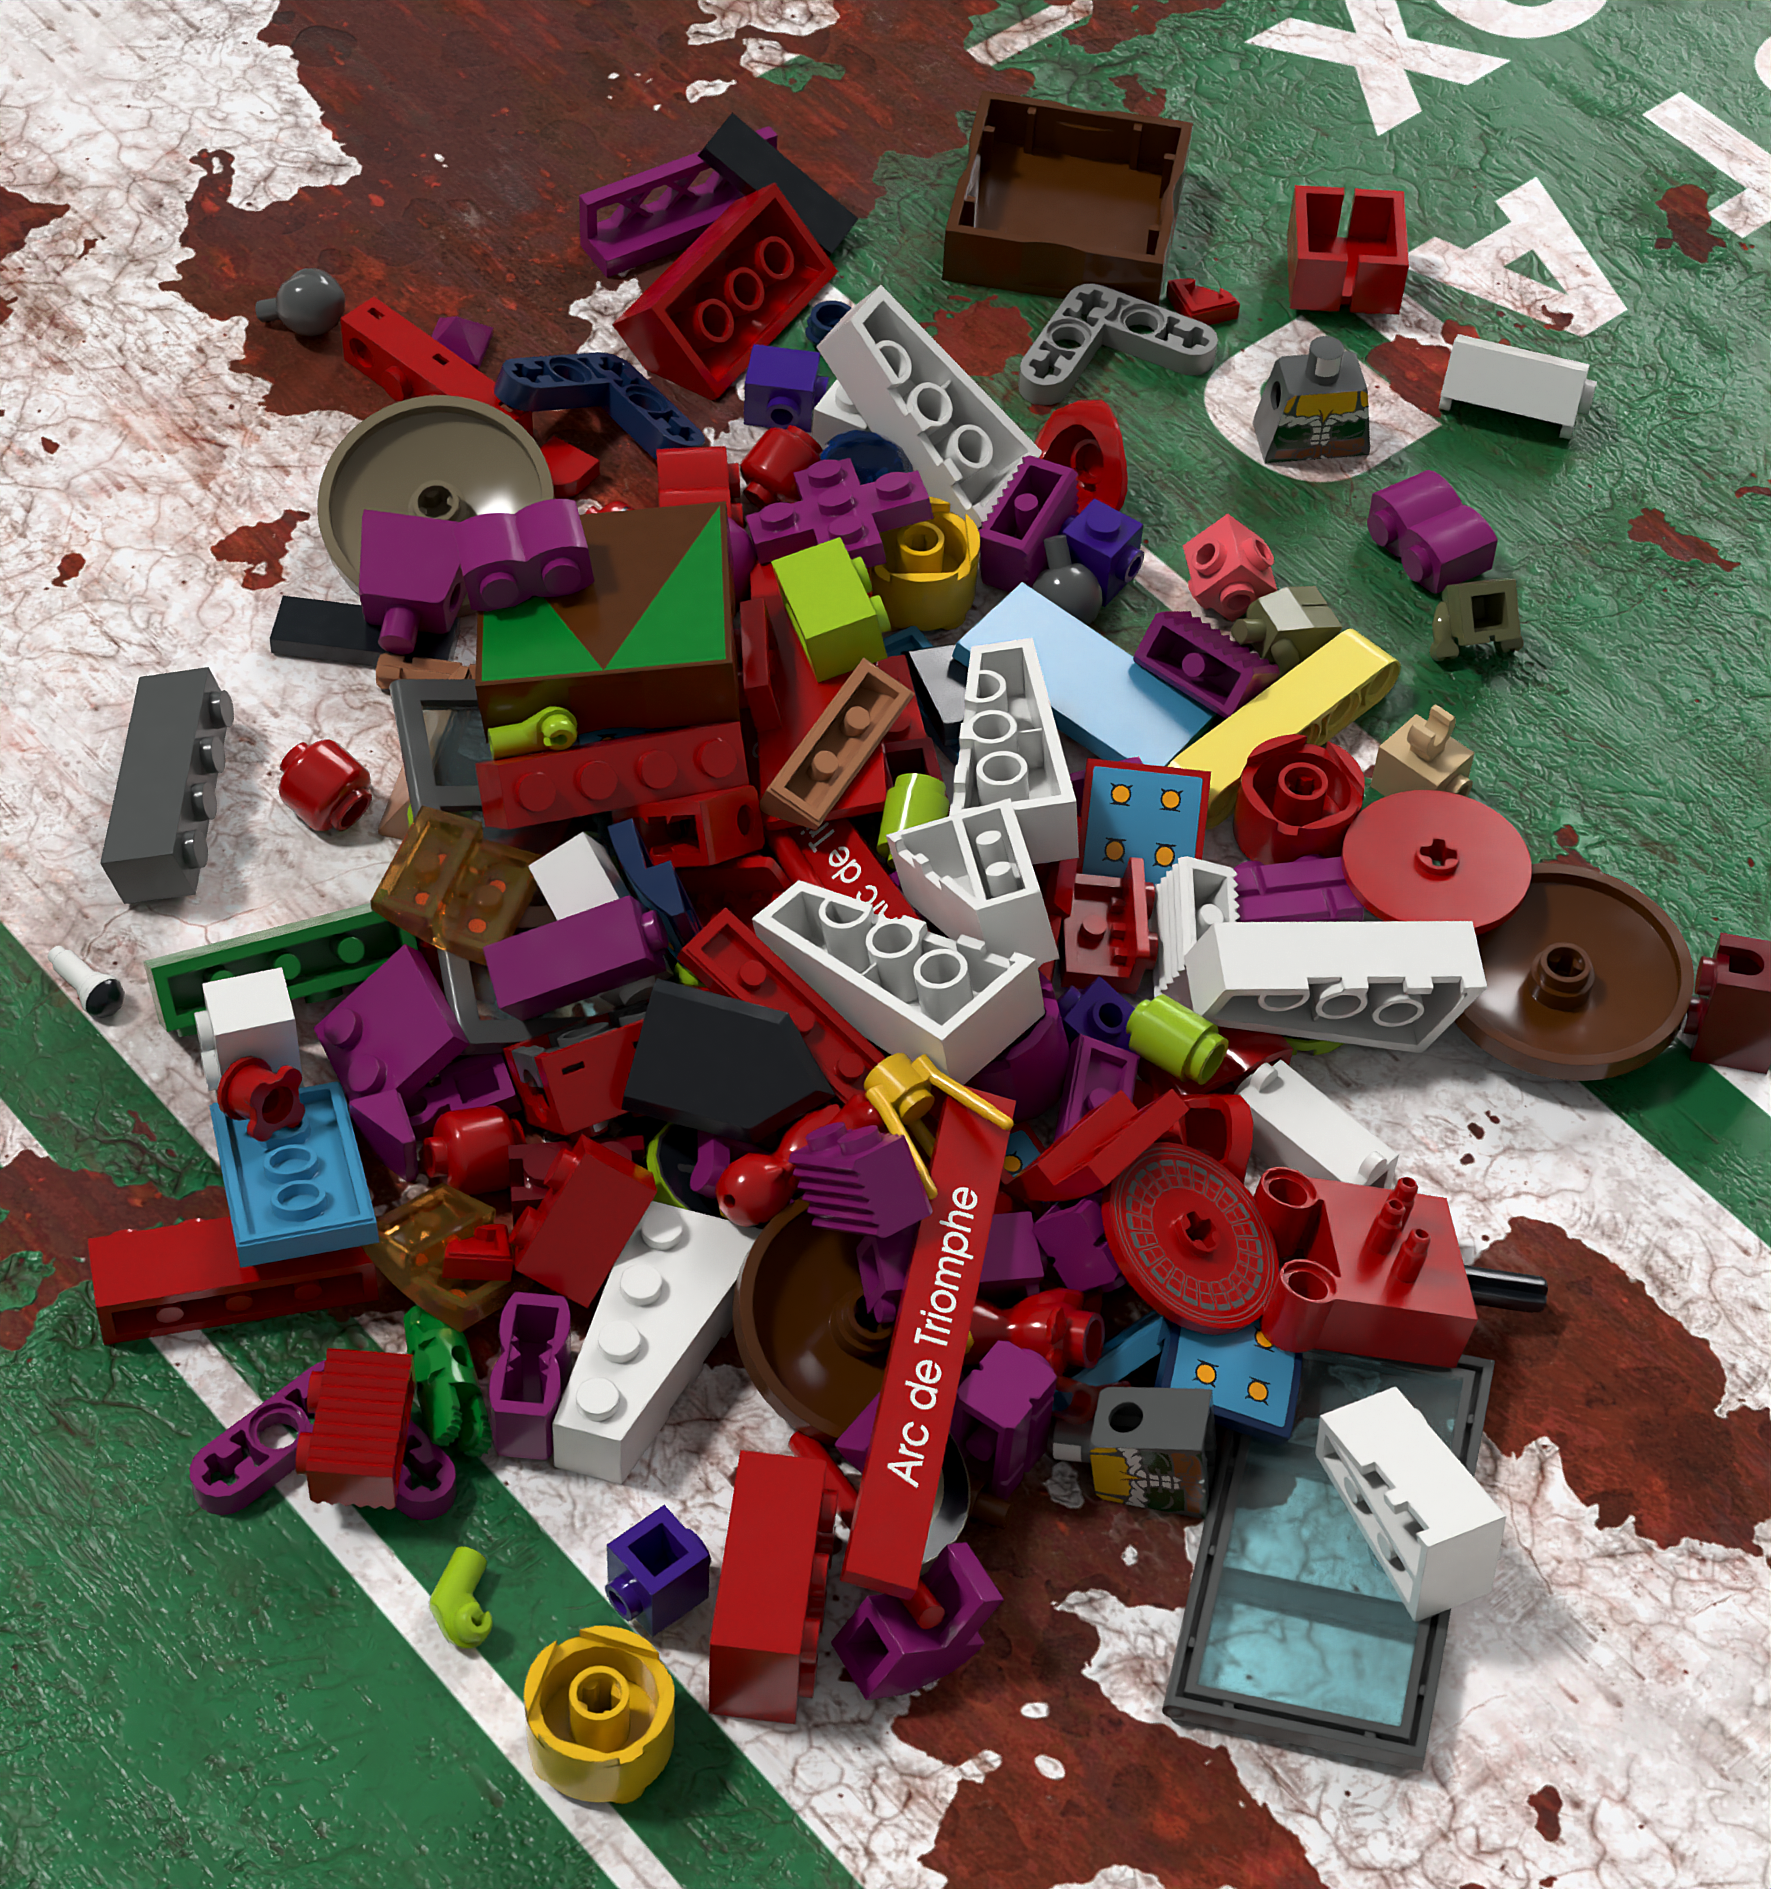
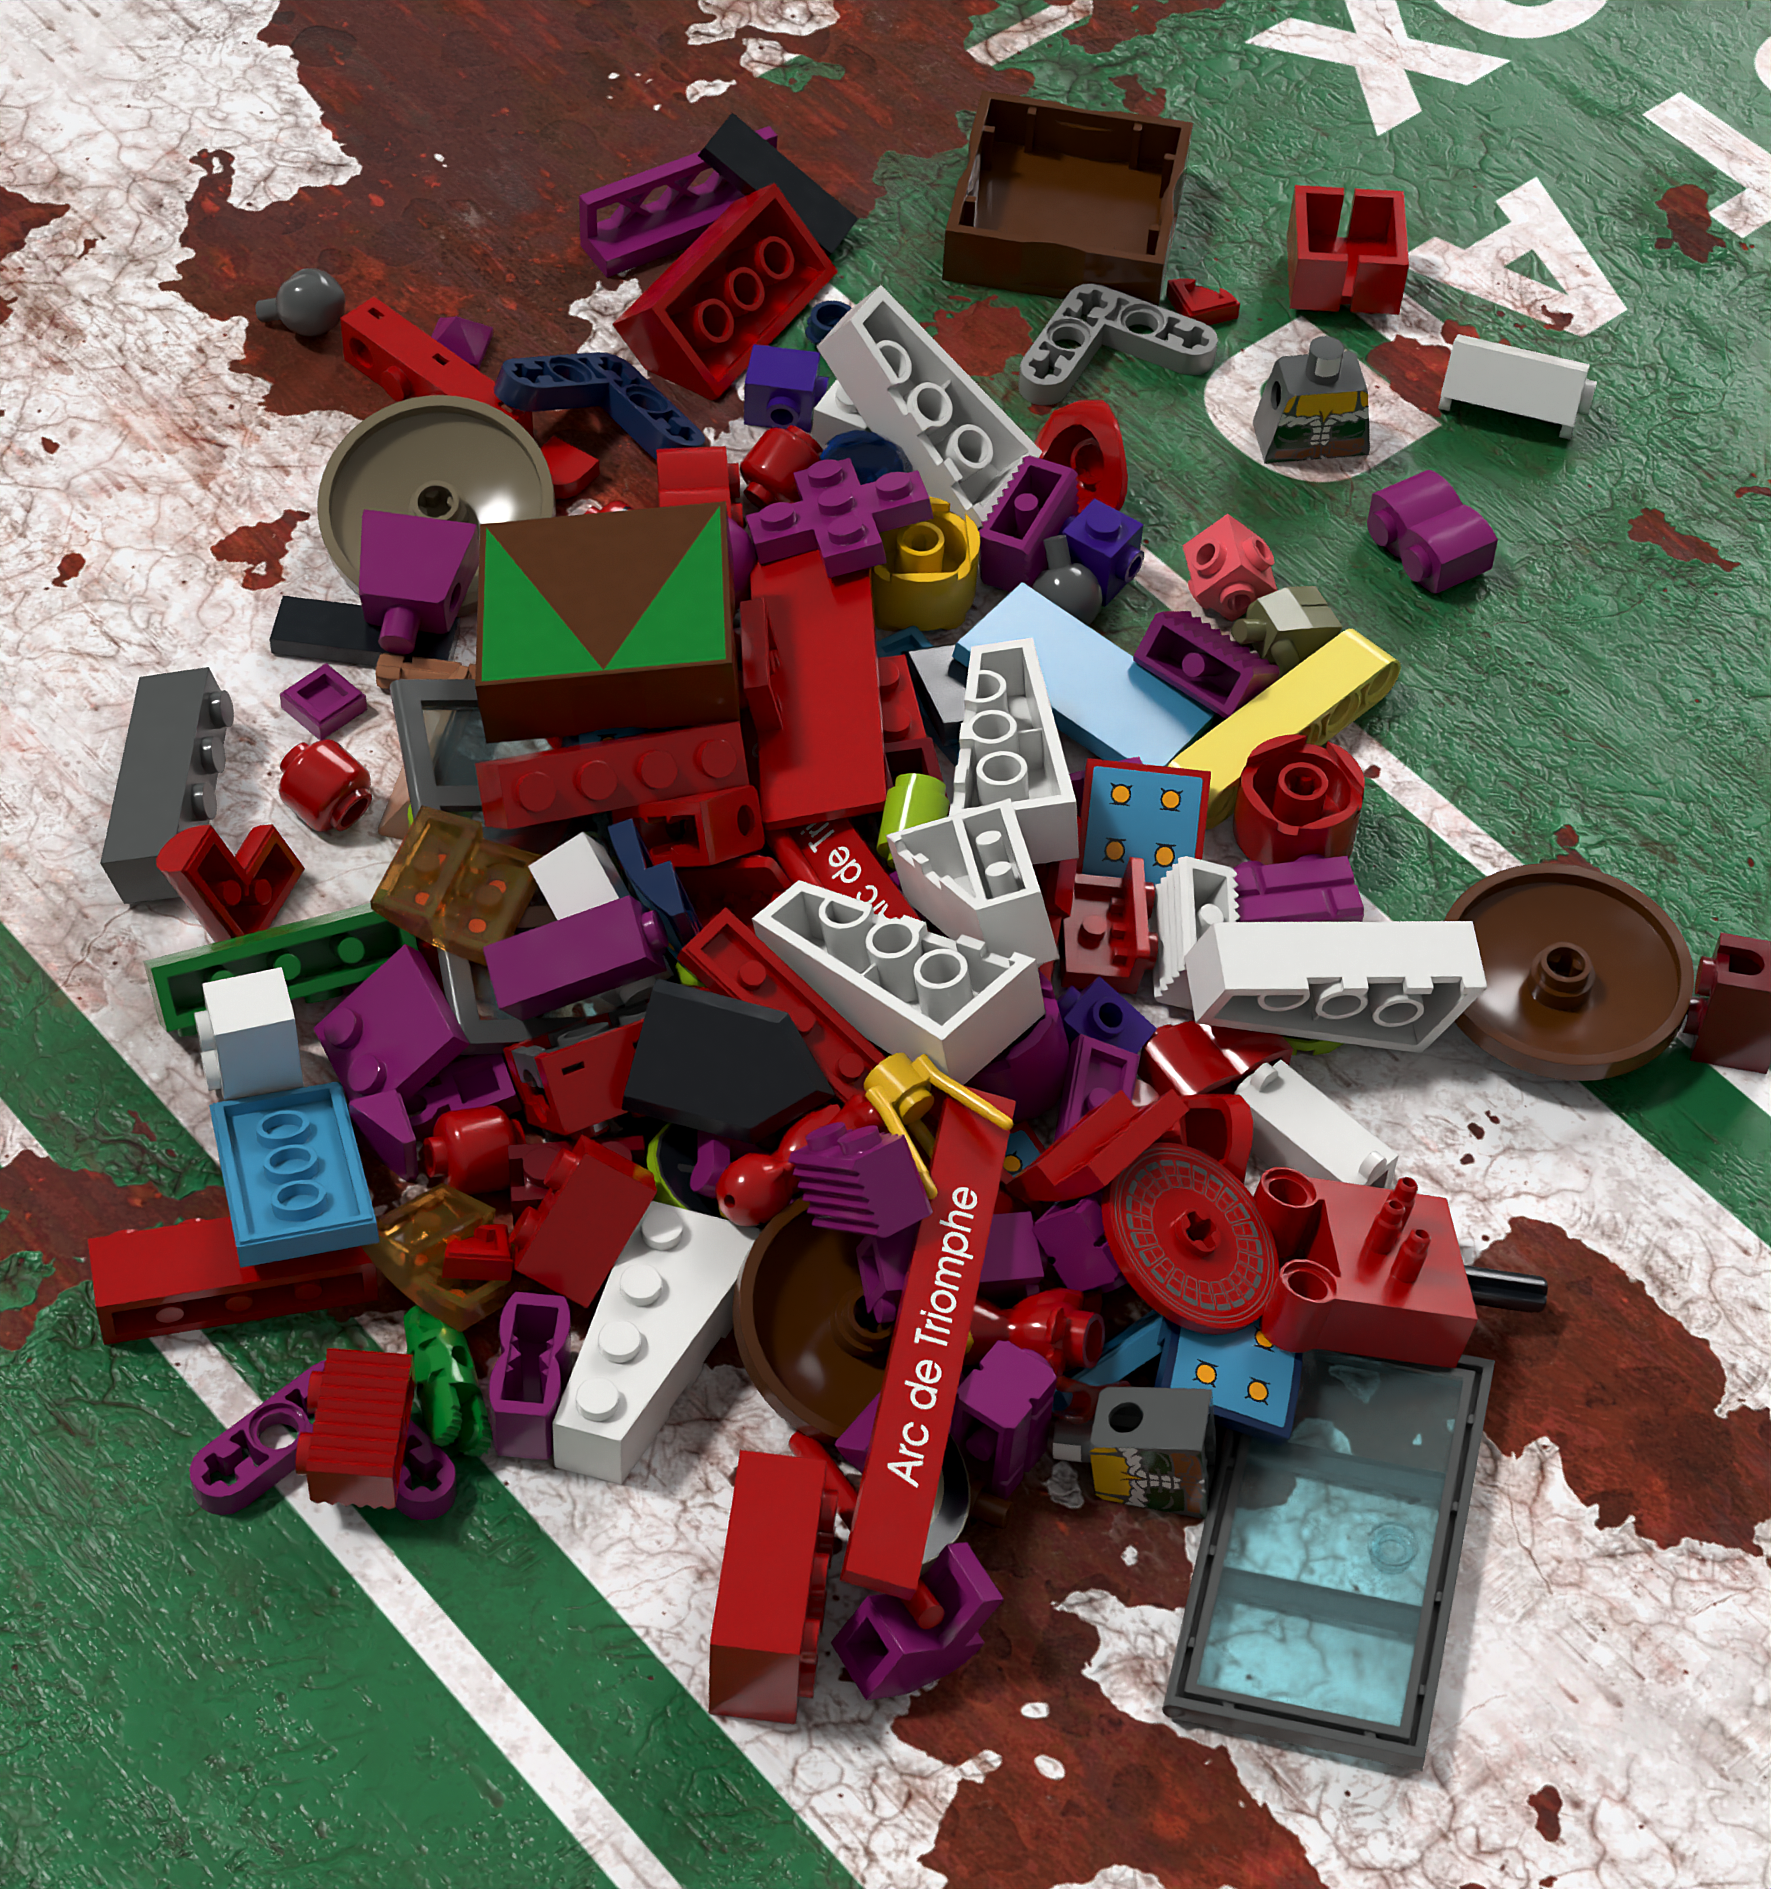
(98, 992): piece -> none
(229, 891): none -> red brick
(261, 1096): red brick -> none
(323, 701): none -> magenta tile
(454, 1604): lime arm -> none
(523, 554): magenta brick -> none
(545, 731): lime arm -> none
(599, 1715): yellow brick -> none
(657, 1571): dark purple brick -> none
(831, 608): lime piece -> none
(836, 747): nougat slope -> none
(1176, 1039): lime brick -> none
(1412, 1502): white wedge -> none
(1423, 758): tan brick -> none
(1474, 614): olive piece -> none
(1480, 856): piece -> none

